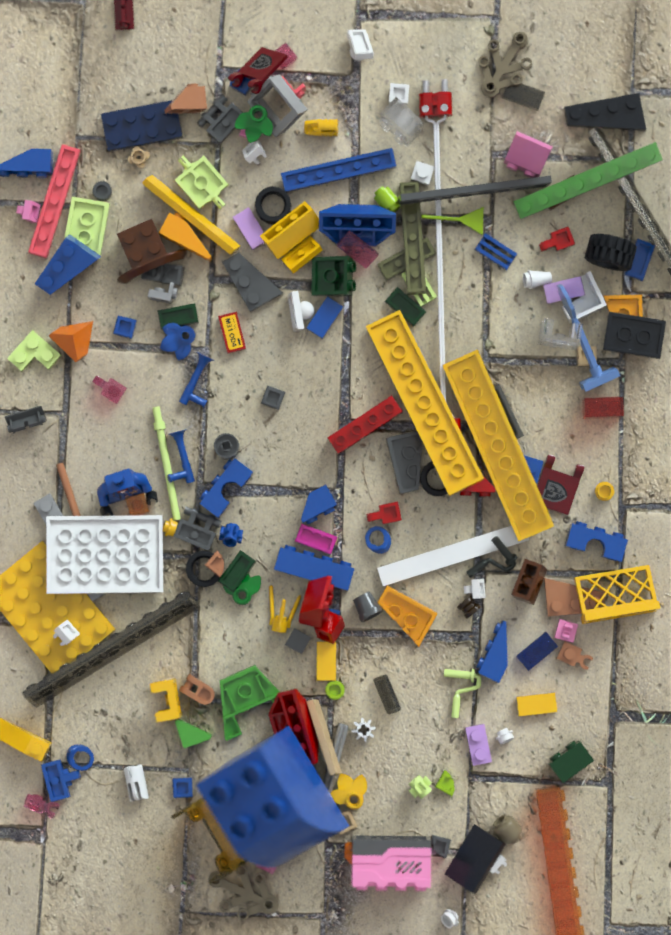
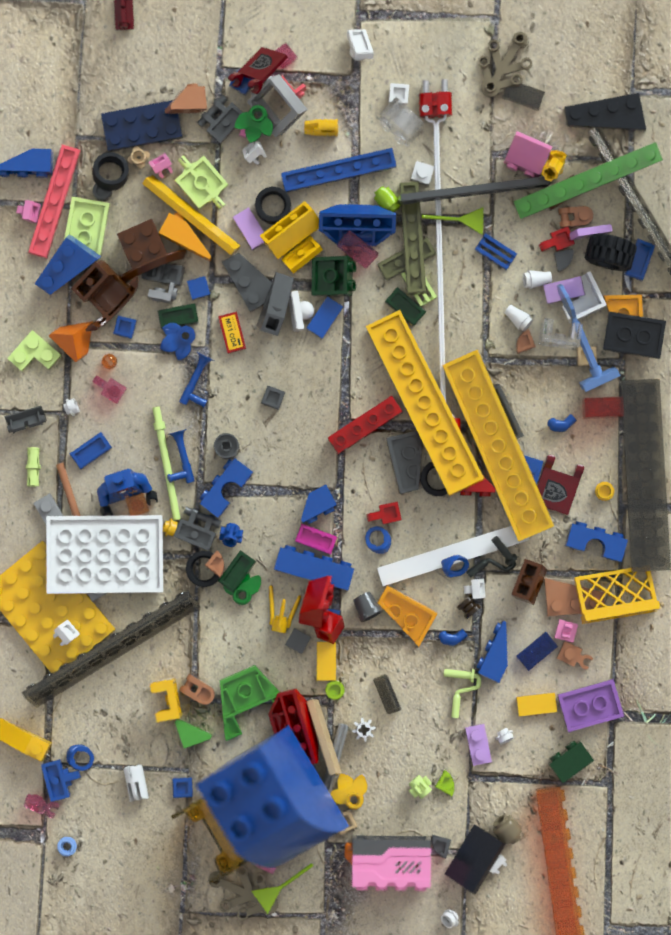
(33, 467): none -> yellowish green pin
(60, 846): none -> light blue plate
(71, 407): none -> white plate
(90, 450): none -> blue tile
(104, 291): none -> reddish brown piece
(110, 157): none -> black tyre
(112, 358): none -> clear orange hinge
(160, 163): none -> bright pink tile
(198, 288): none -> blue tile
(267, 896): none -> lime piece
(275, 304): none -> dark grey slope
(448, 562): none -> blue piece
(450, 639): none -> blue arm
(519, 318): none -> white cone
(525, 342): none -> nougat tile
(554, 165): none -> yellow piece
(561, 426): none -> blue arm
(563, 259): none -> dark grey tile
(582, 216): none -> nougat plate
(586, 232): none -> lavender tile
(590, 705): none -> medium lavender plate
(645, 475): none -> clear smoke plate

